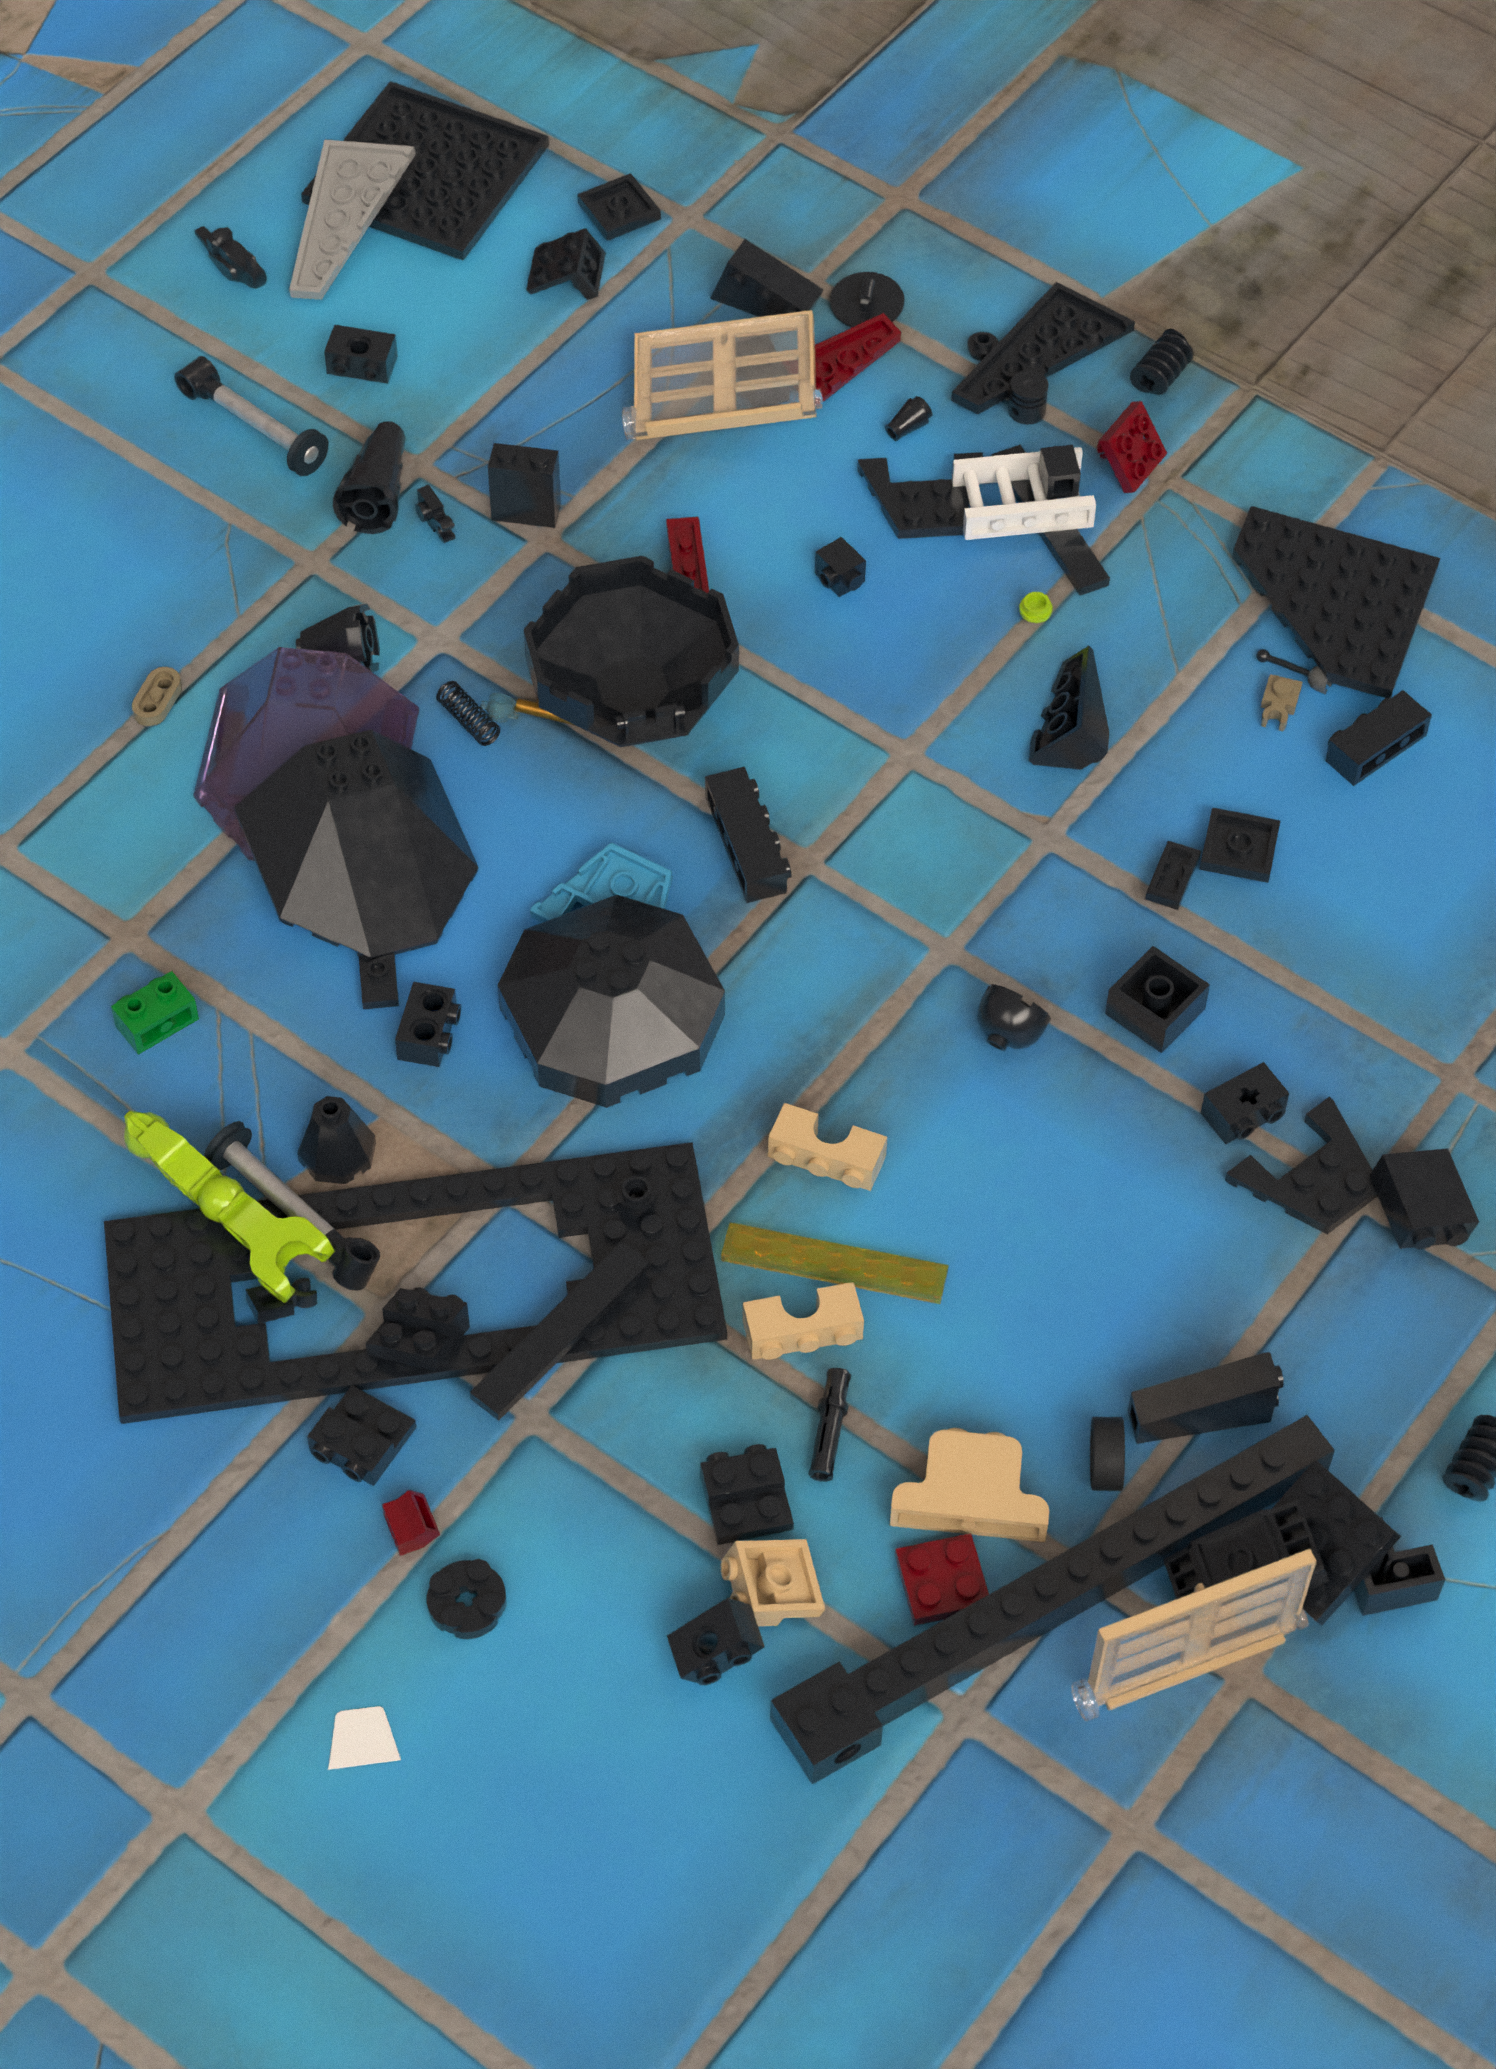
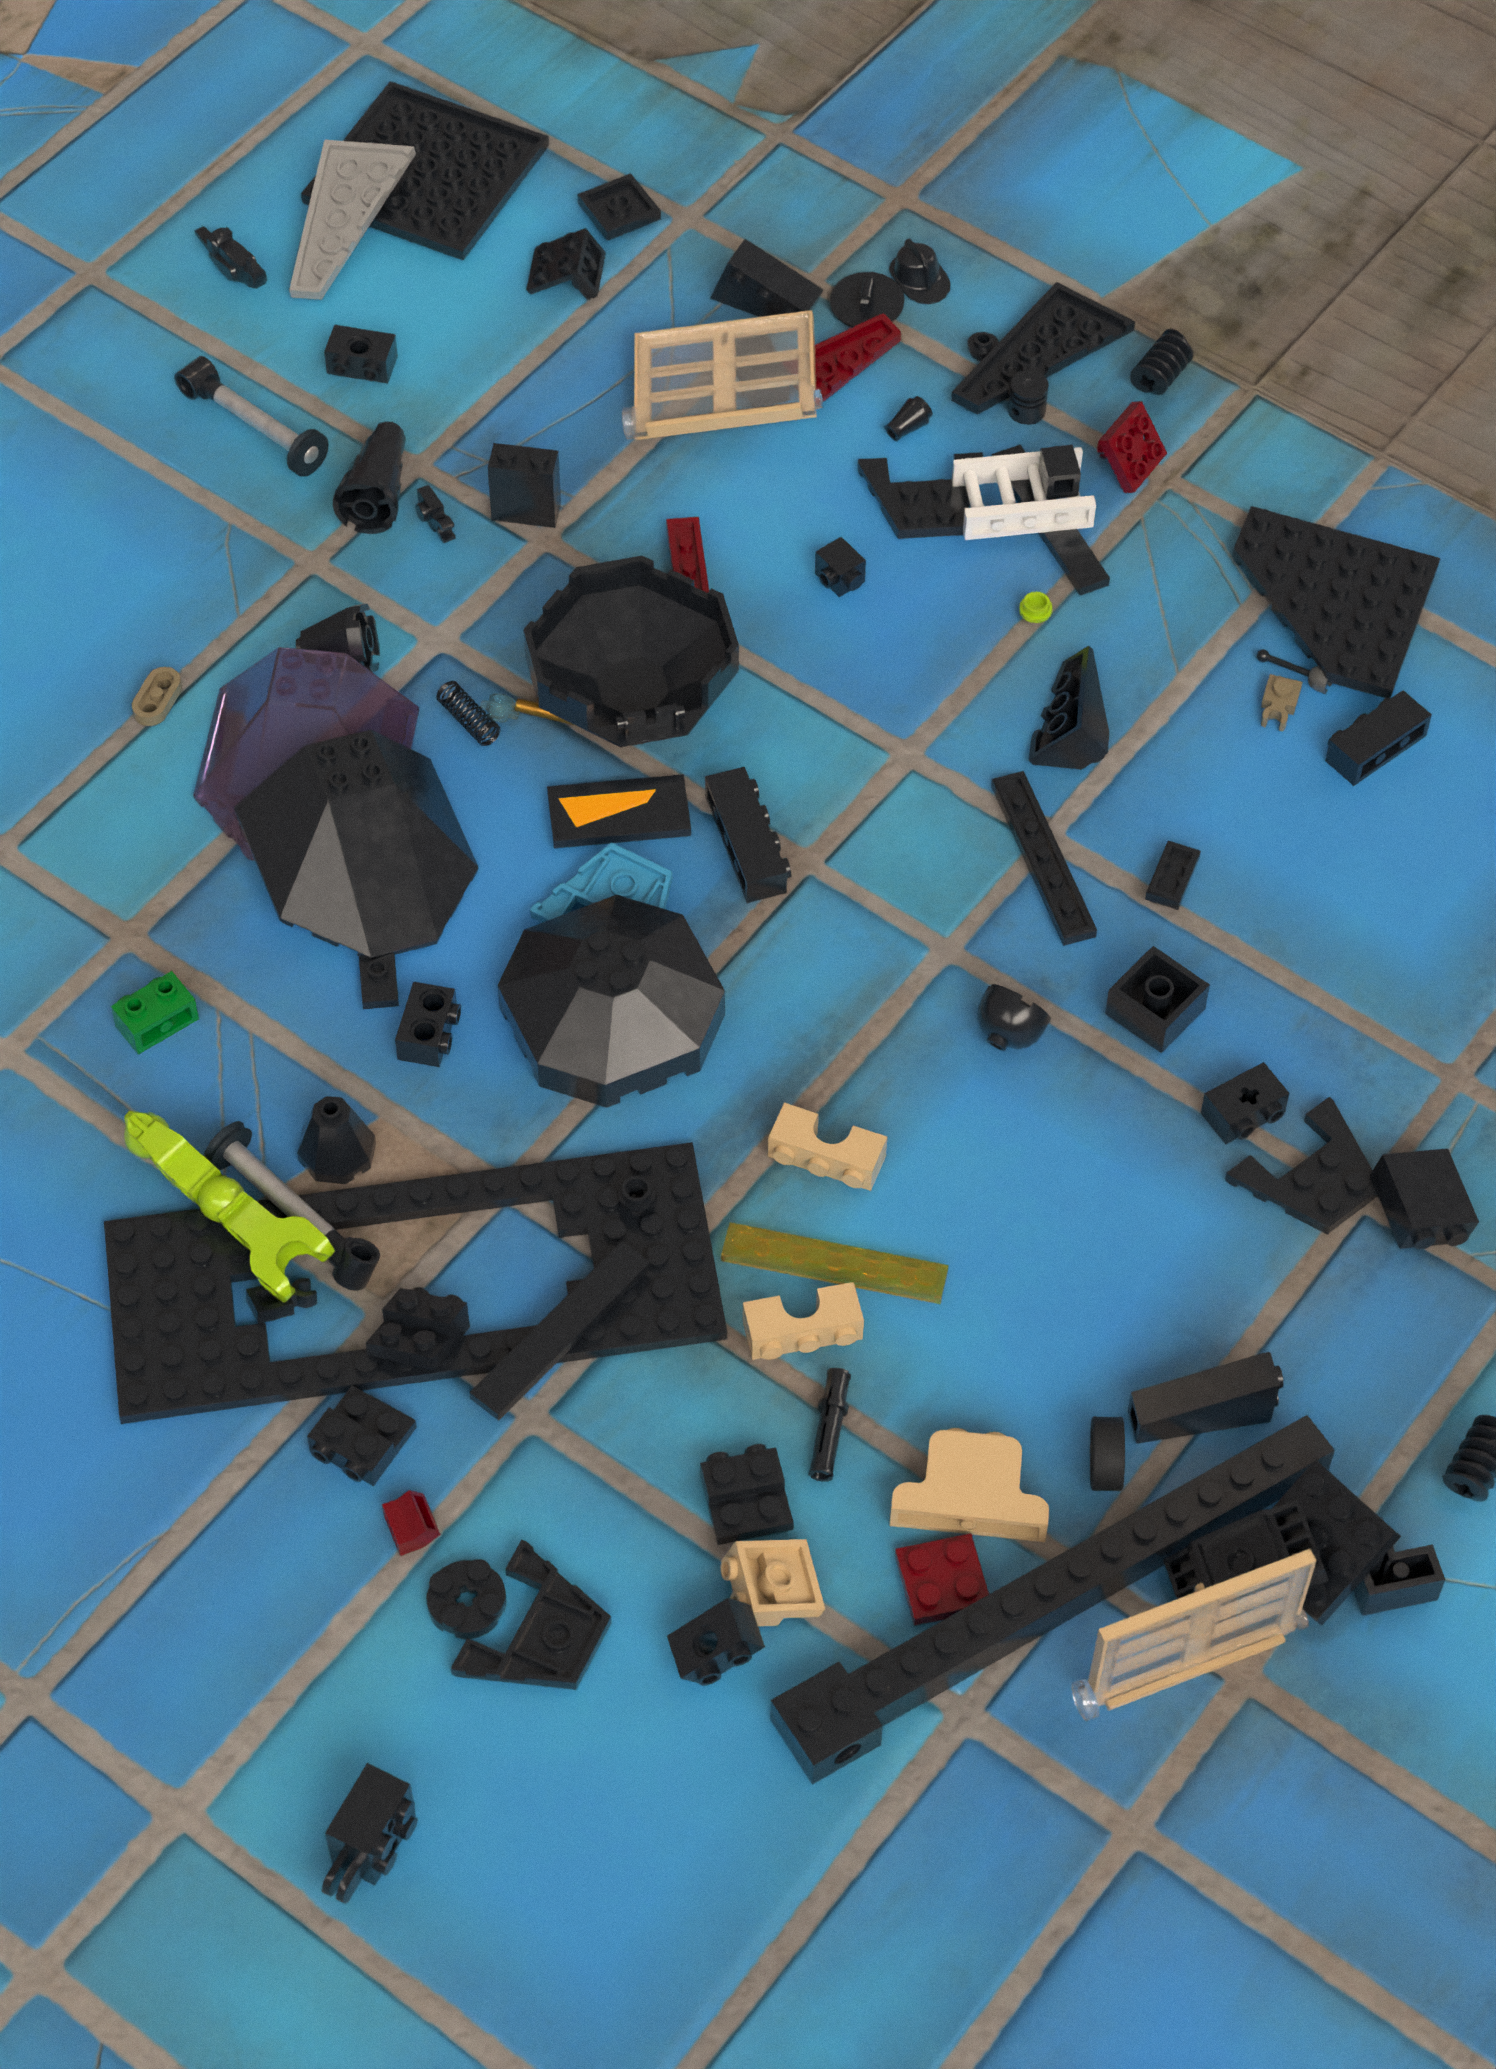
(362, 1739): white sticker -> none
(368, 1831): none -> black brick
(552, 1641): none -> black wing
(619, 811): none -> black tile
(920, 273): none -> black piece
(1044, 858): none -> black tile
(1240, 845): black plate -> none

